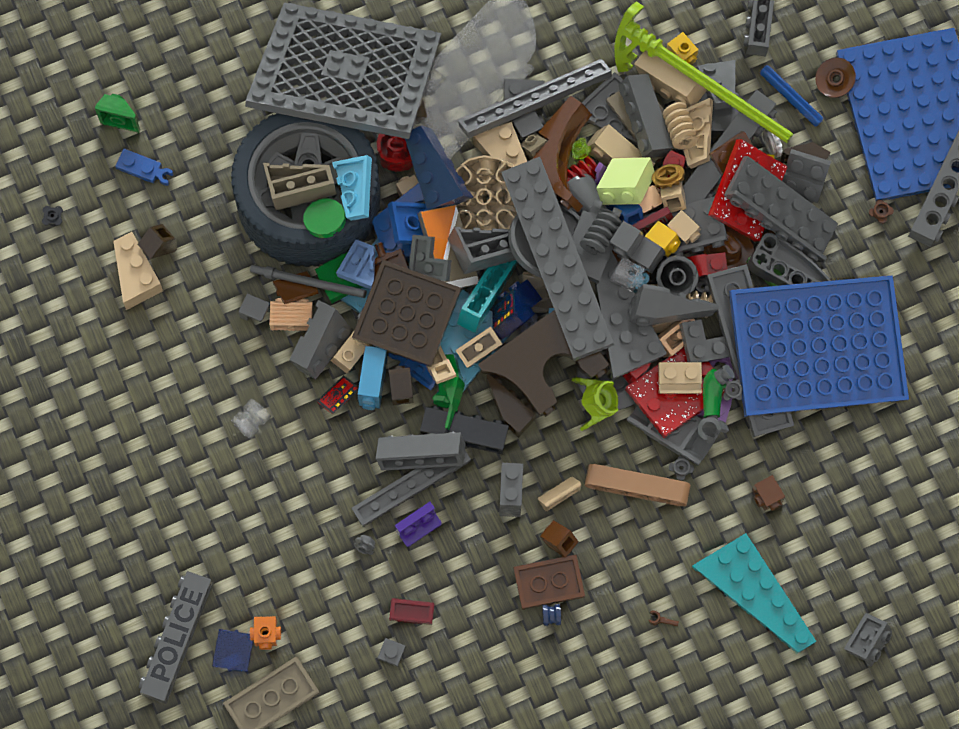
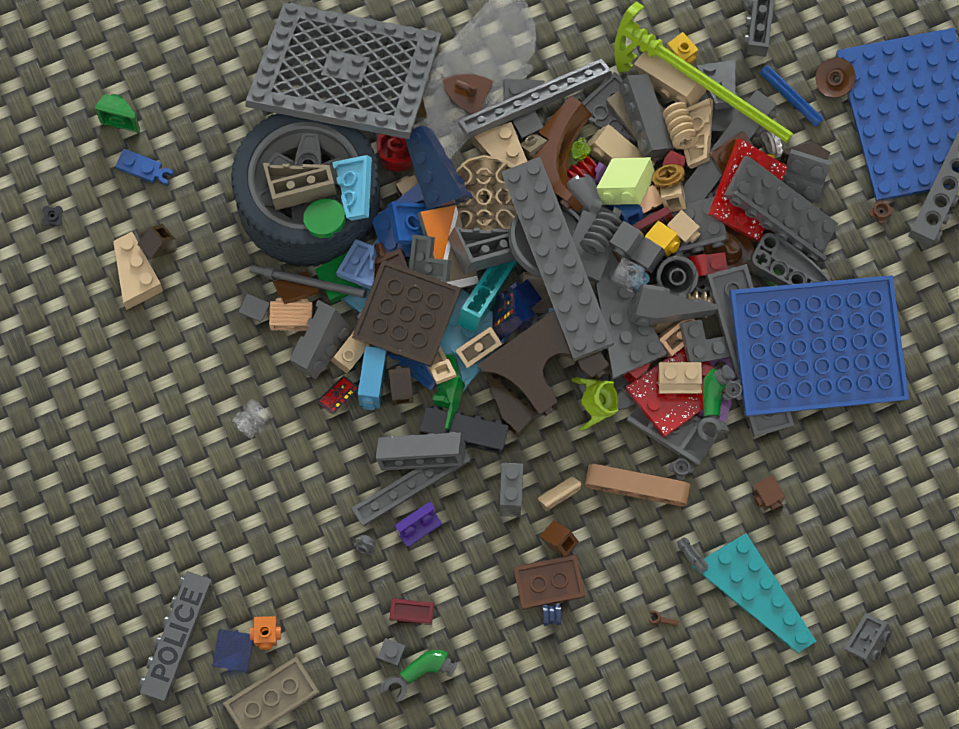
(428, 662): none -> green piece
(468, 91): none -> reddish brown shield
(692, 555): none -> dark grey axle

